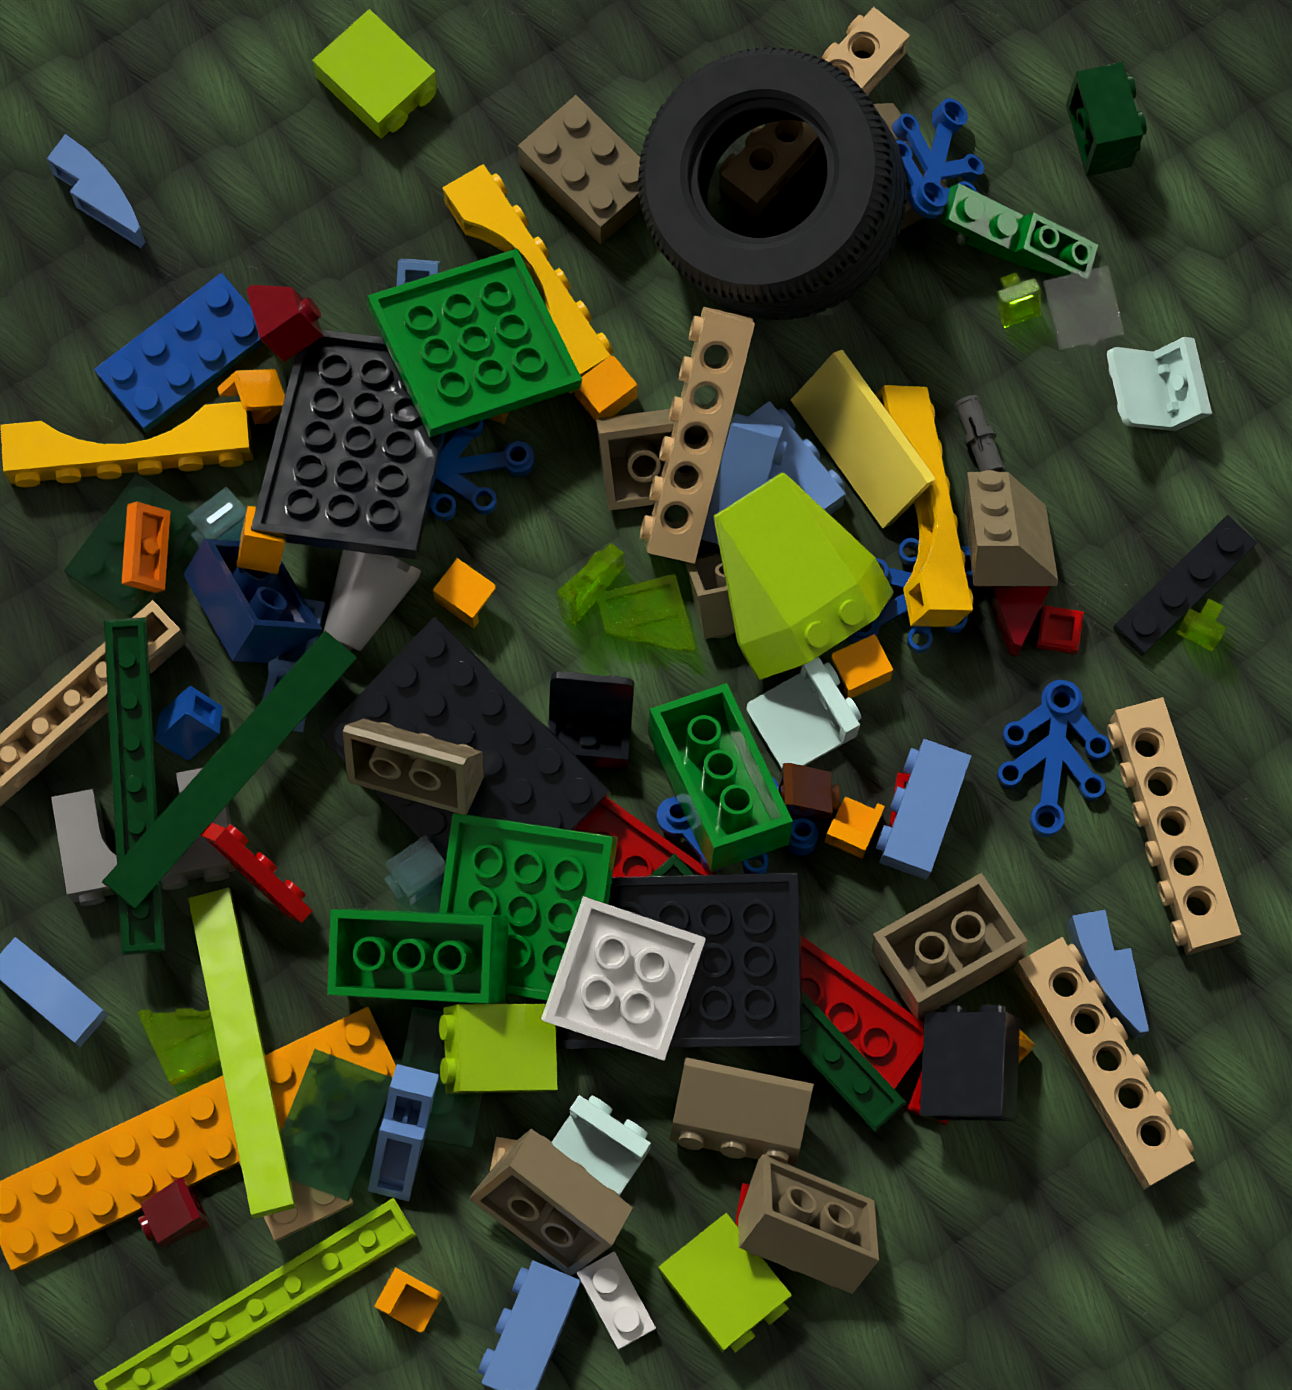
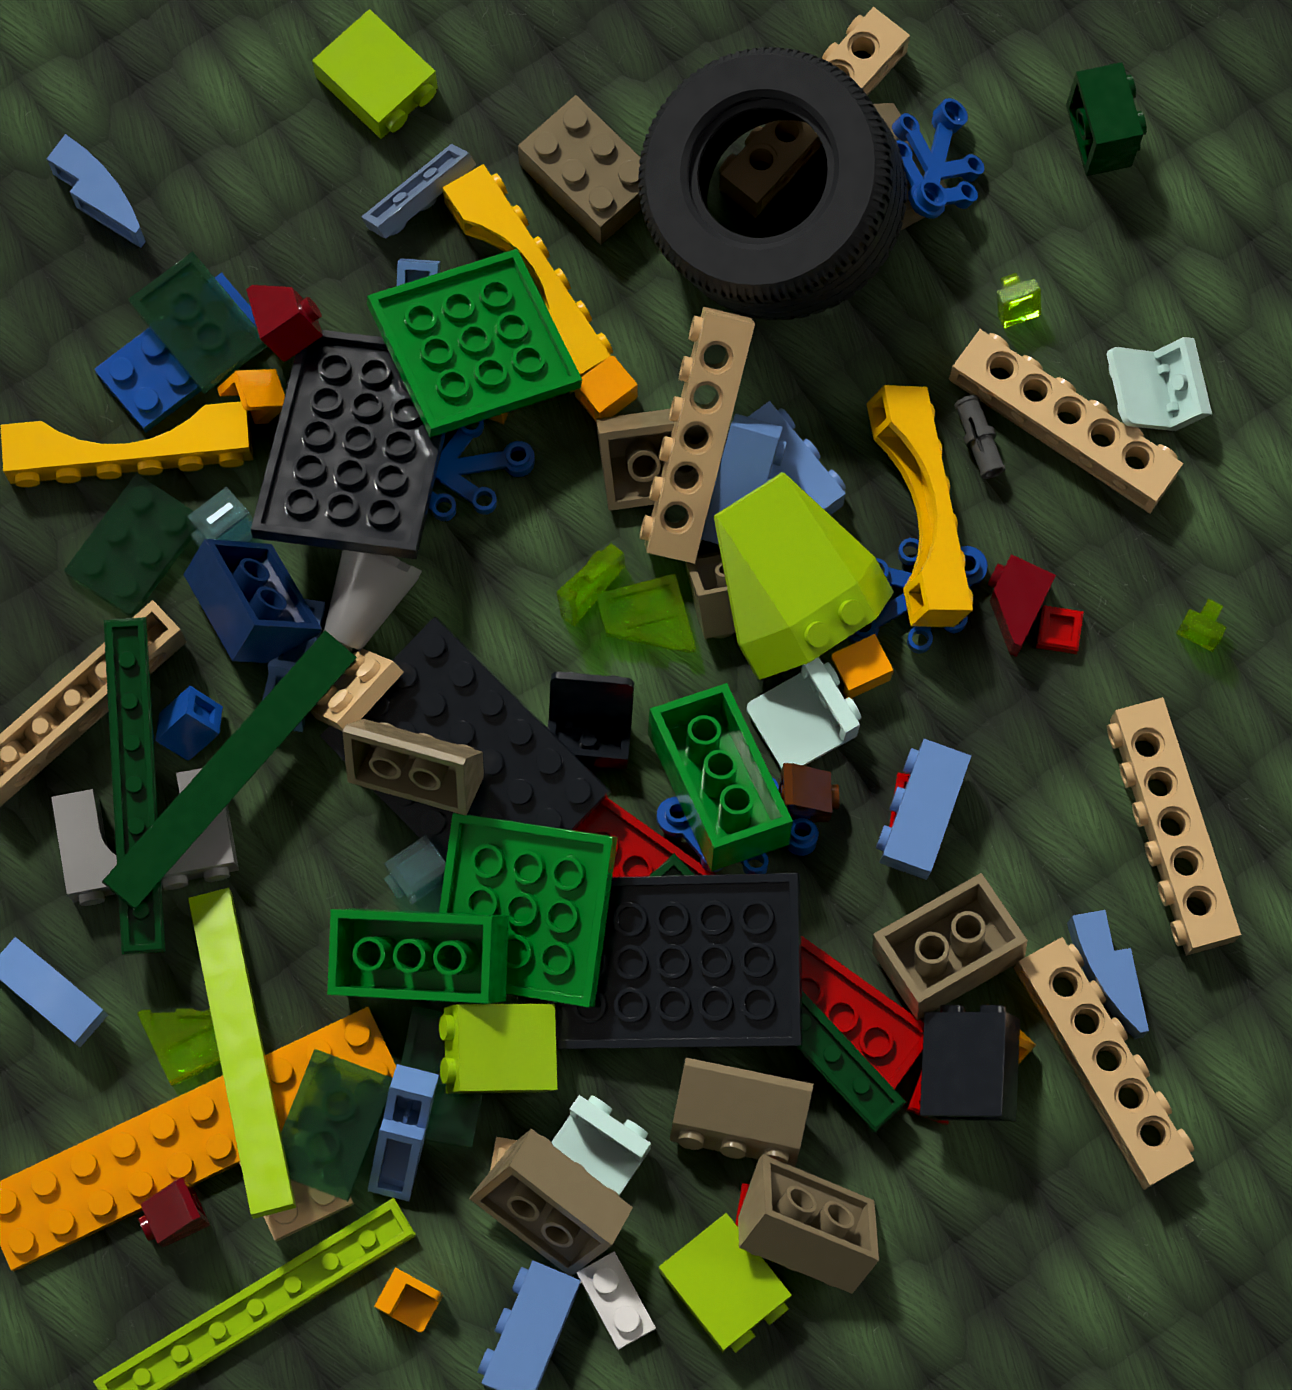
(146, 547): orange plate -> none
(198, 322): none -> clear green plate
(257, 549): light orange panel -> none
(258, 871): red plate -> none
(357, 690): none -> tan plate
(418, 191): none -> sand blue plate
(463, 592): light orange panel -> none
(623, 978): white plate -> none
(854, 827): light orange panel -> none
(863, 439): light yellow tile -> none
(1007, 532): dark tan slope -> none
(1015, 237): green slope -> none
(1055, 750): blue plant -> none
(1072, 441): none -> tan brick
(1083, 307): clear piece -> none
(1184, 585): black plate -> none

